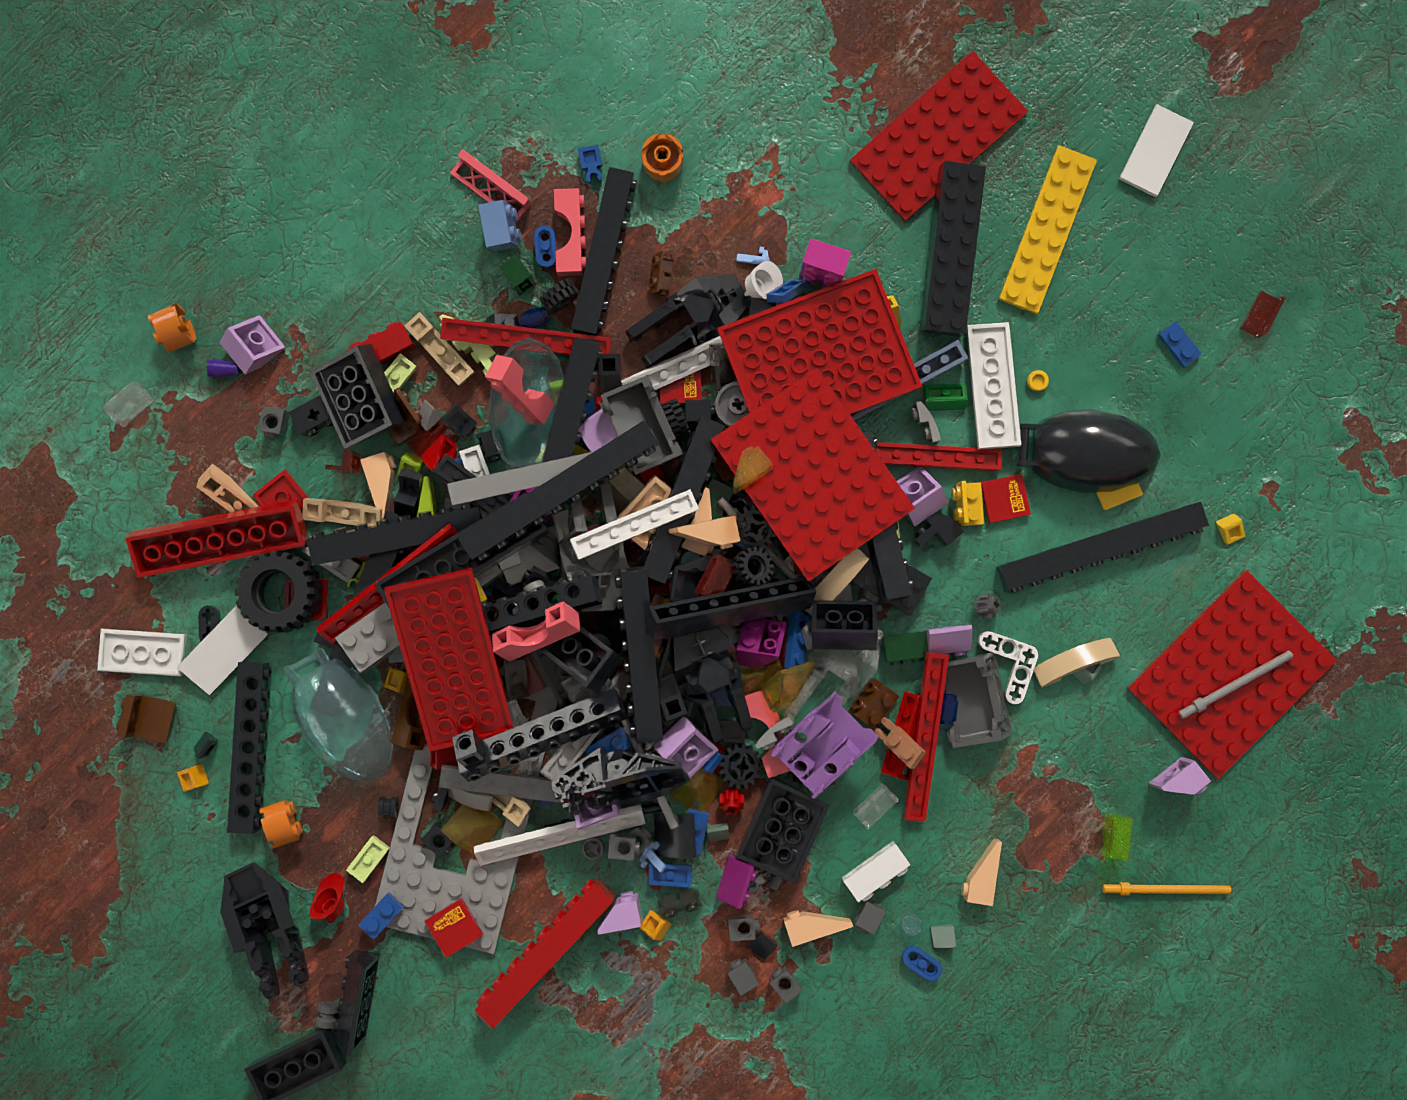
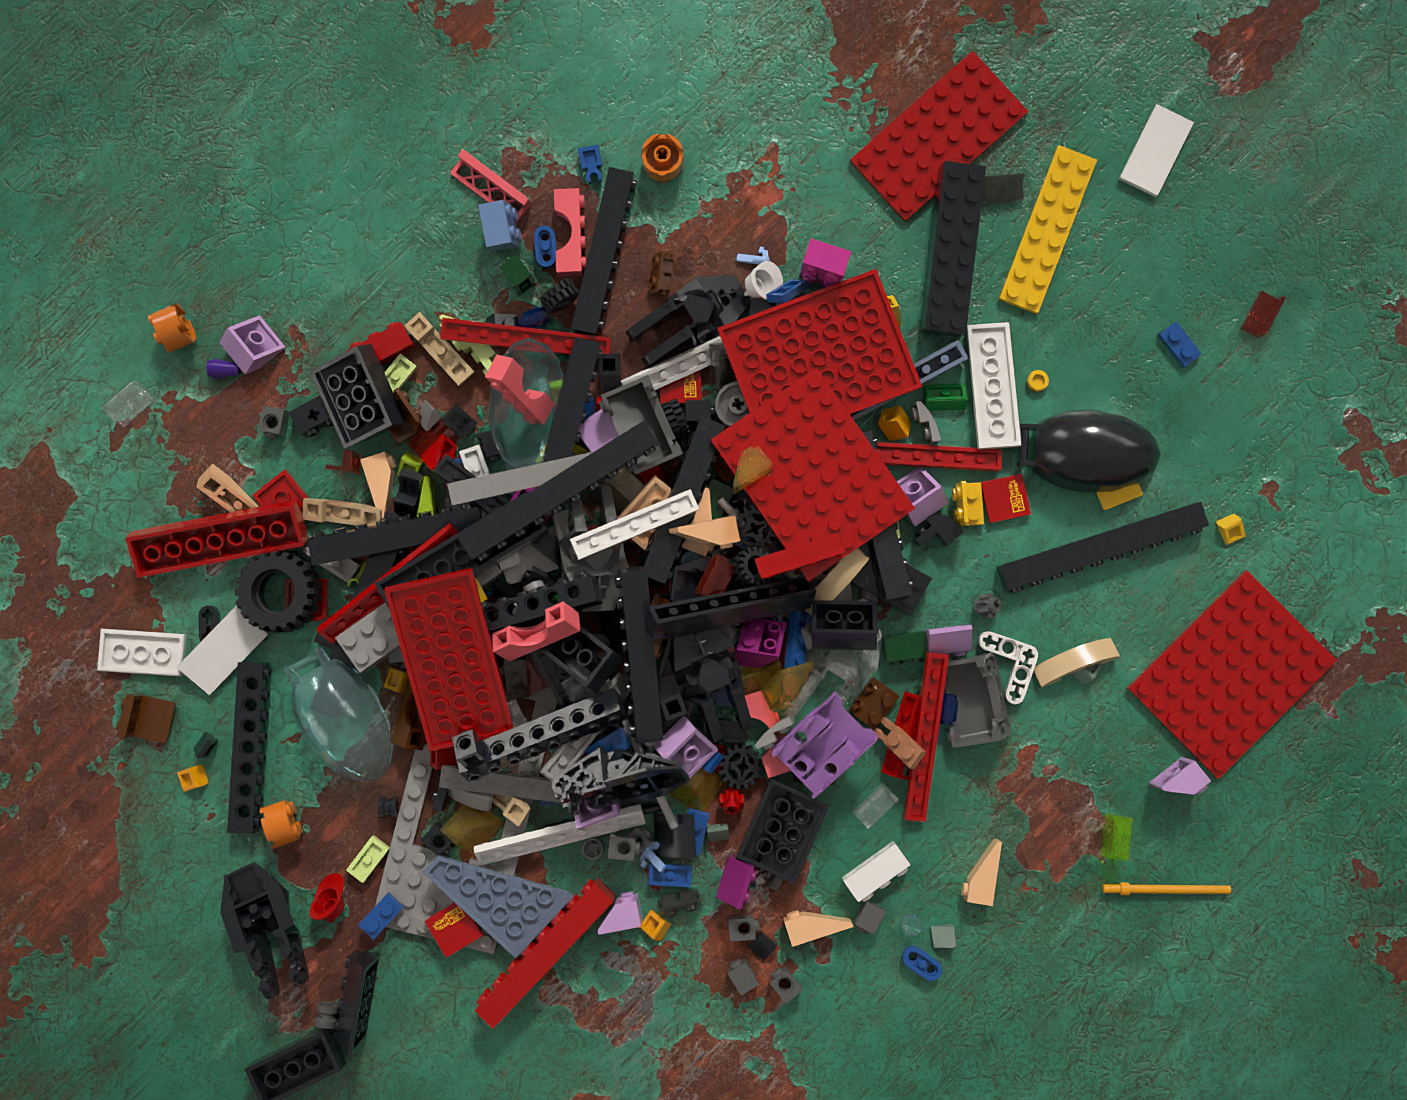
(502, 904): none -> sand blue wing
(799, 556): none -> red fence
(894, 423): none -> light orange panel
(1003, 188): none -> clear smoke panel
(1200, 704): light grey bar -> none

